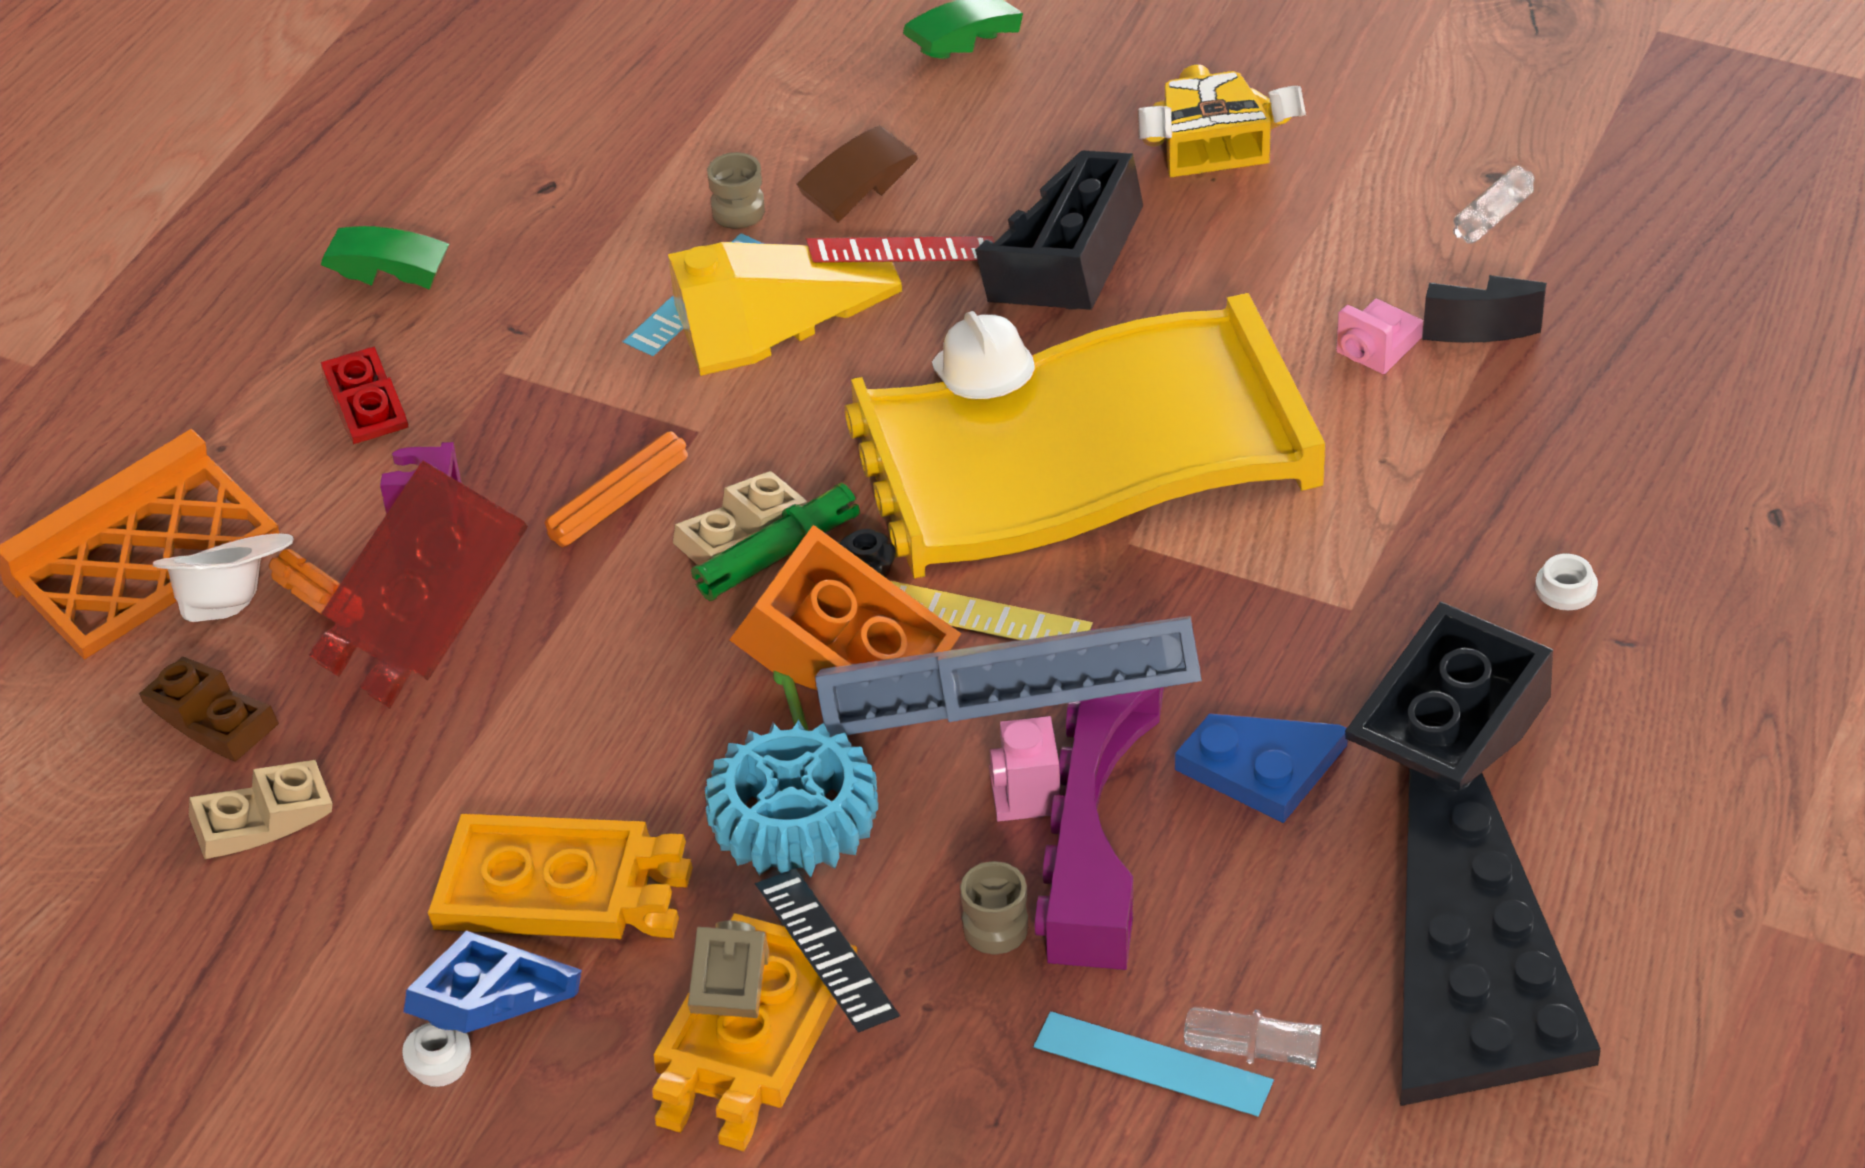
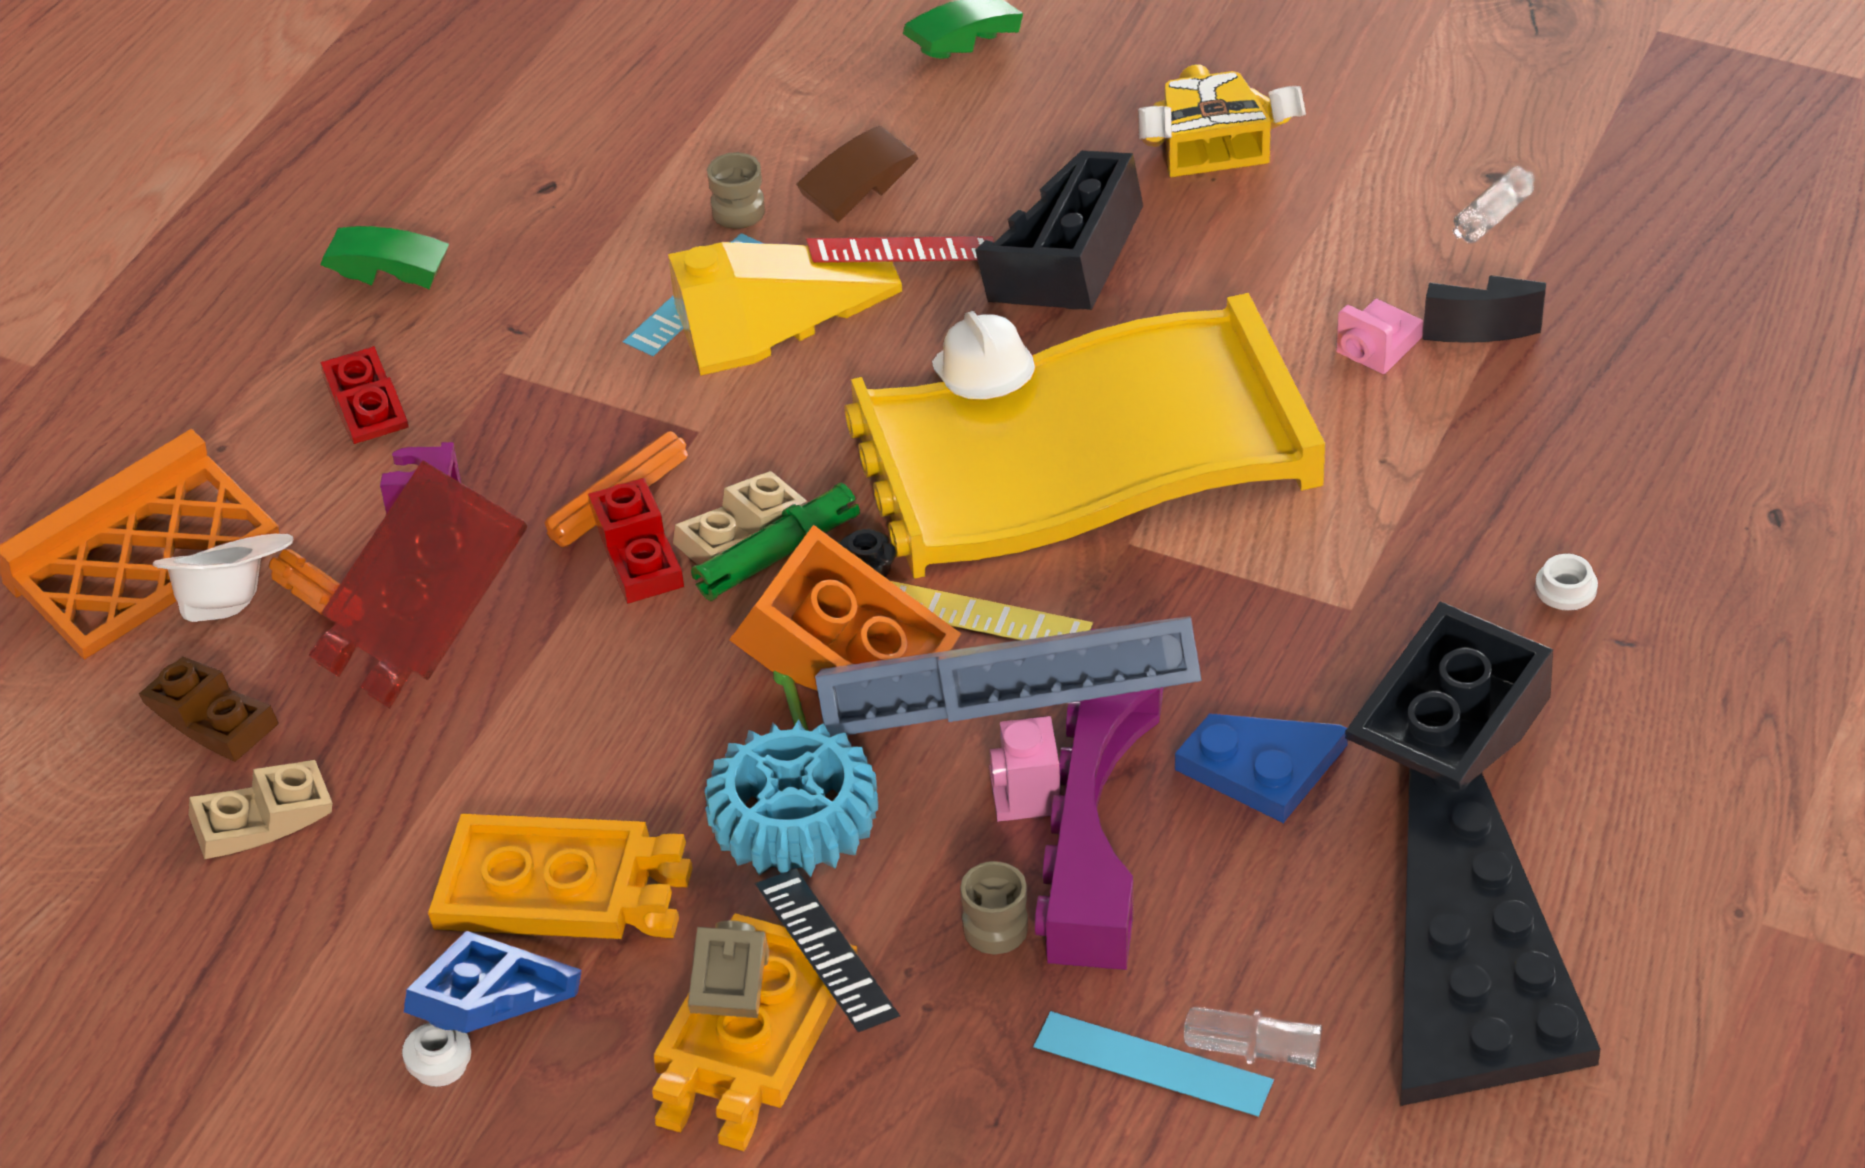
(635, 540): none -> red slope

